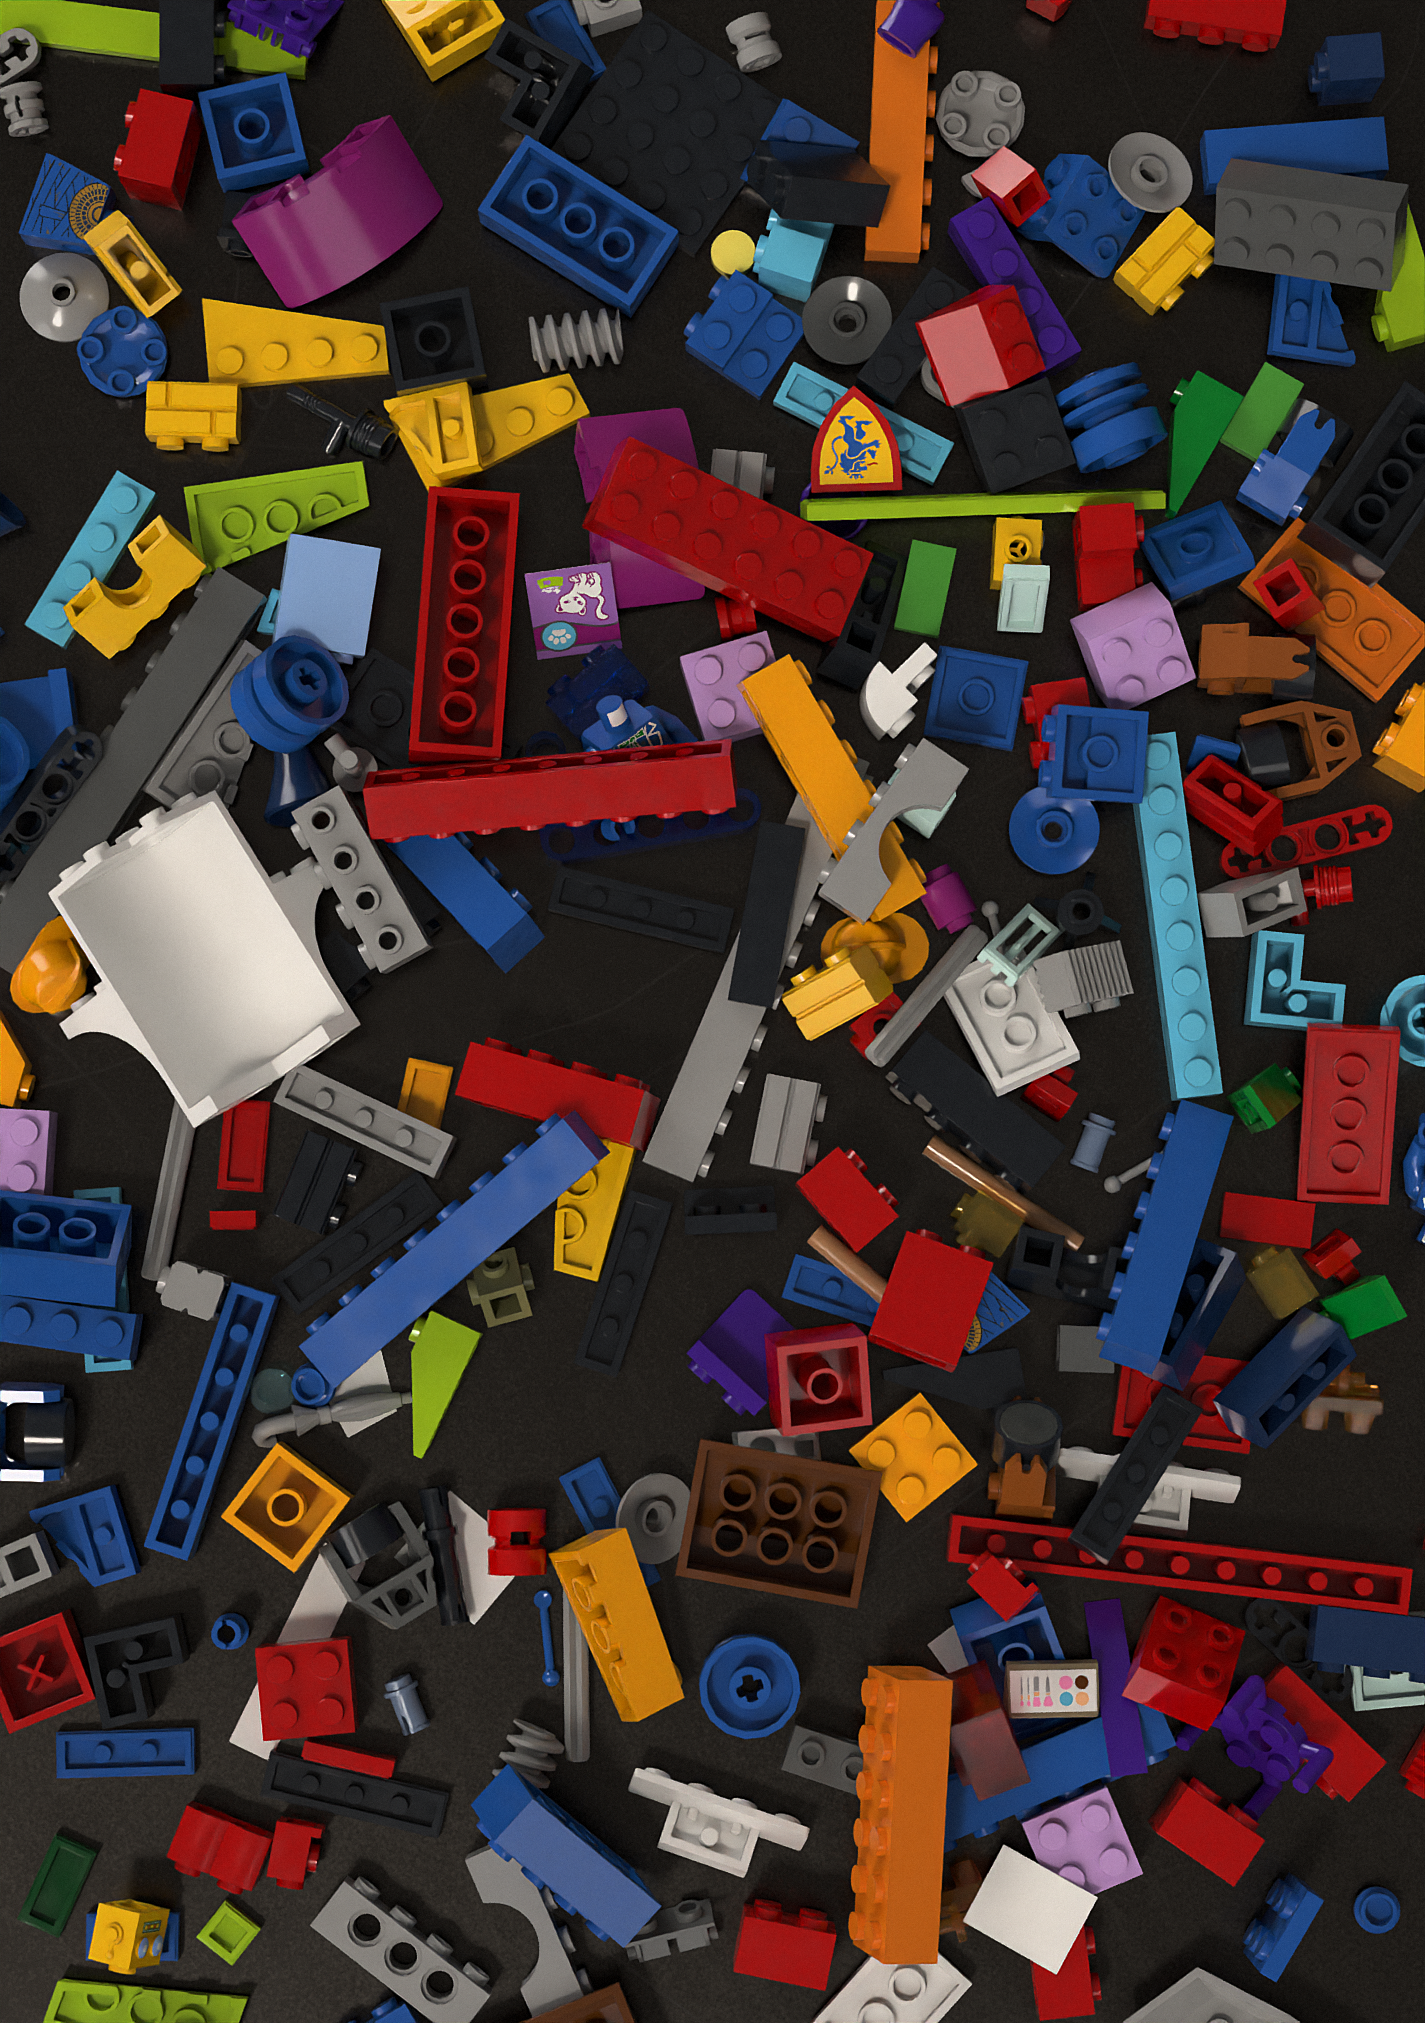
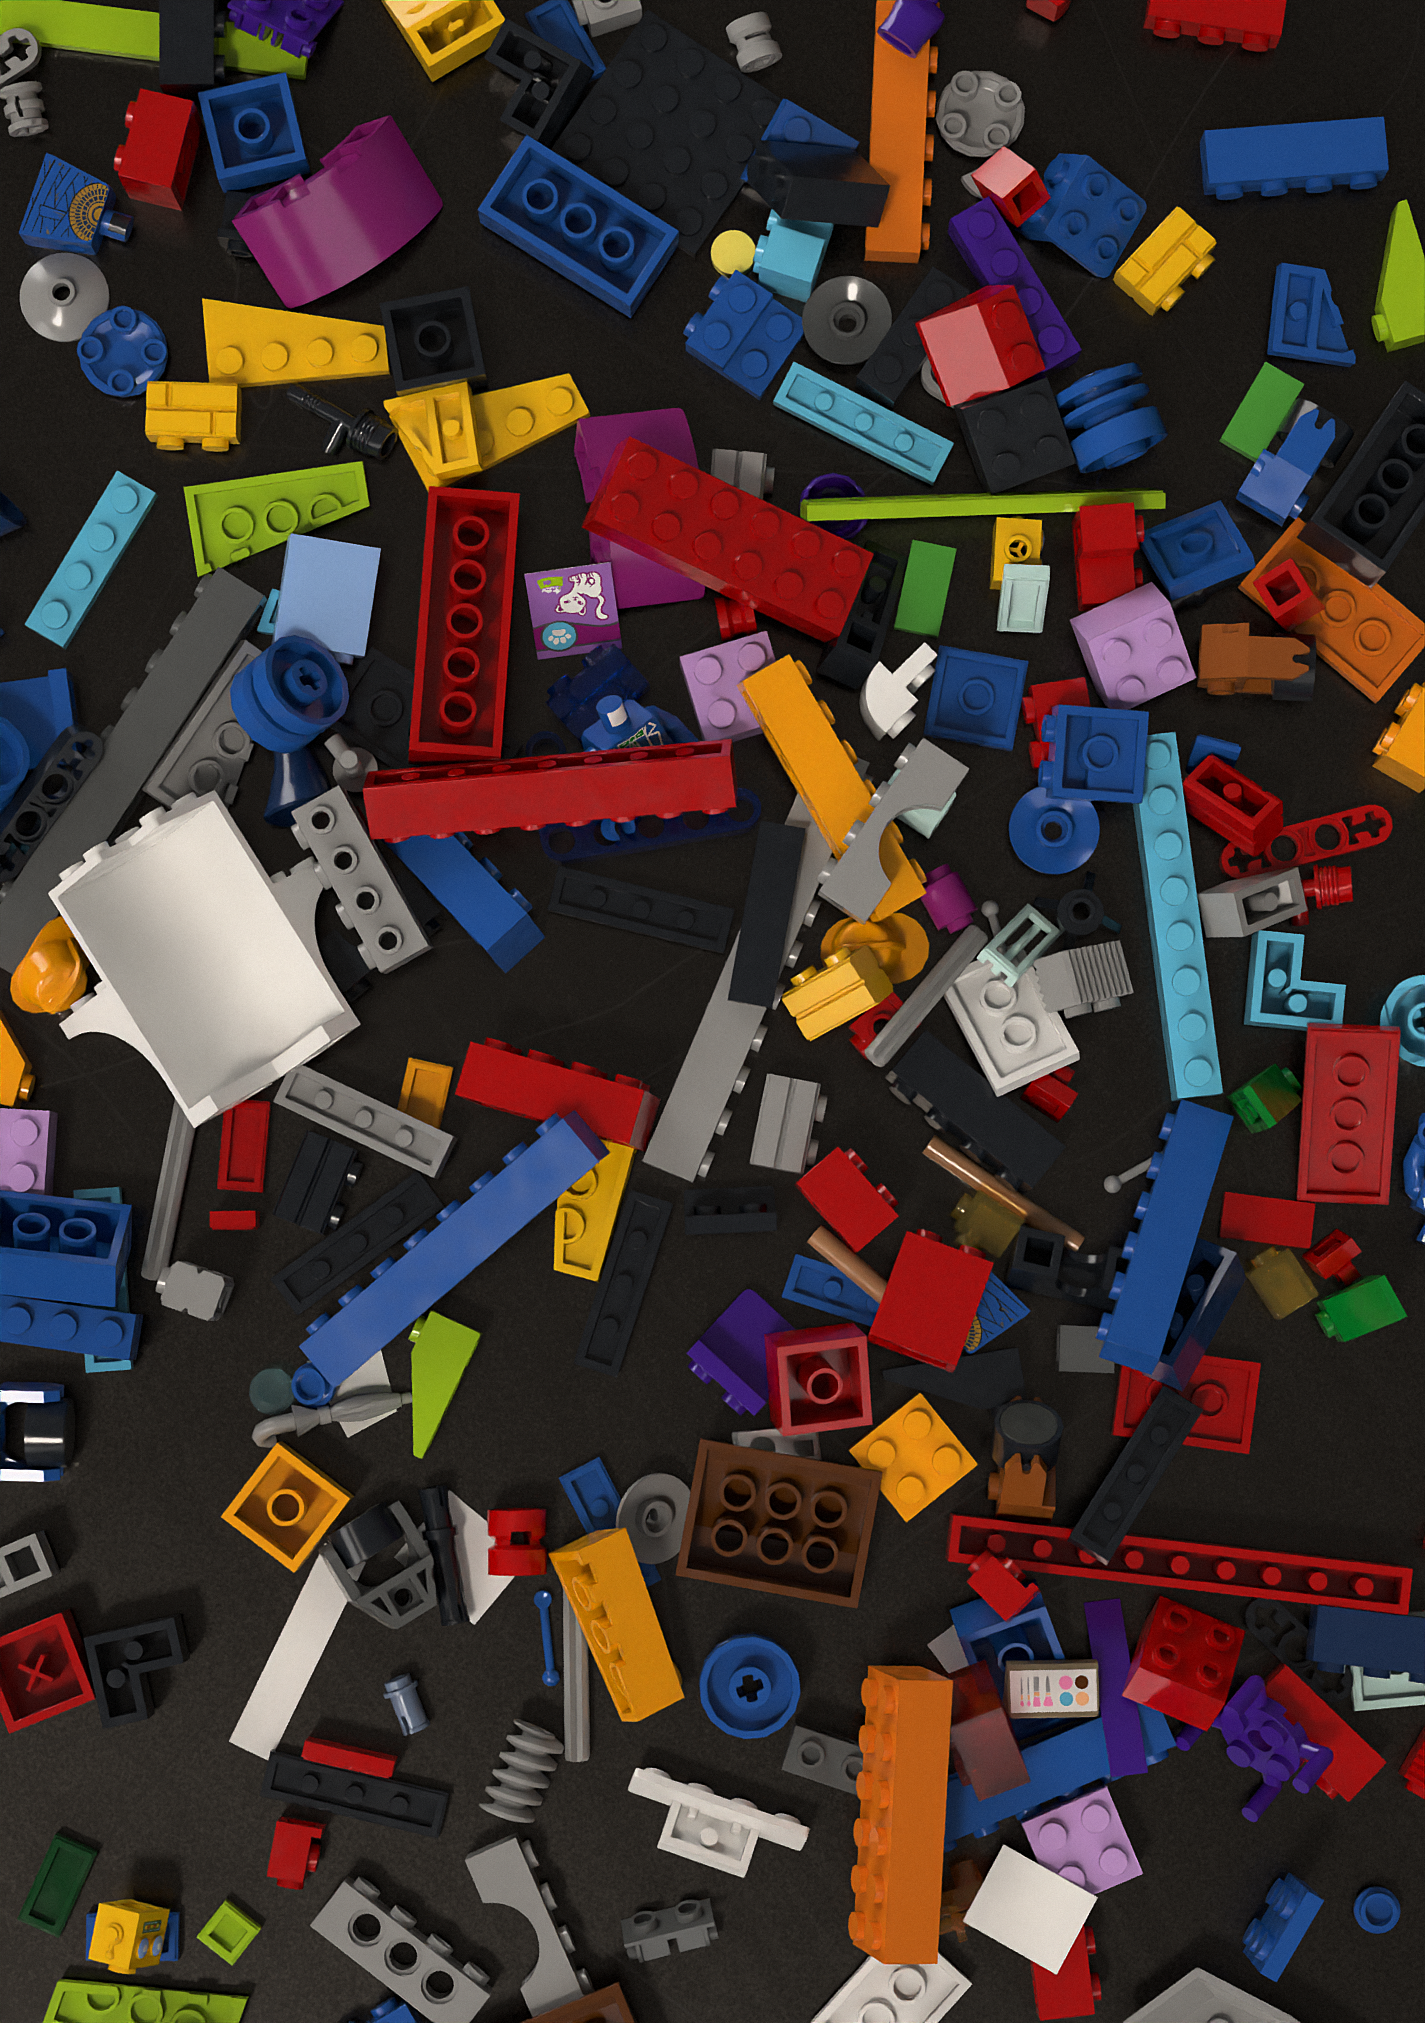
(92, 1534): blue wing -> none
(115, 617): yellow arch -> none
(126, 1752): blue tile -> none
(132, 263): yellow brick -> none
(212, 1421): blue brick -> none
(220, 1847): red brick -> none
(240, 1627): blue pin -> none
(307, 1688): red brick -> none
(502, 1287): olive brick -> none
(563, 1857): blue brick -> none
(577, 340): light grey piece -> none
(785, 1944): red brick -> none
(855, 449): shield -> none
(1093, 1142): sand blue pin -> none
(1150, 172): light grey dish -> none
(1169, 1503): white bracket -> none
(1196, 426): green slope -> none
(1205, 1830): red brick -> none
(1265, 756): dark orange piece -> none
(1284, 1377): dark blue brick -> none
(1311, 224): dark grey brick -> none
(1347, 69): dark blue brick -> none
(1349, 1395): clear orange hips -> none

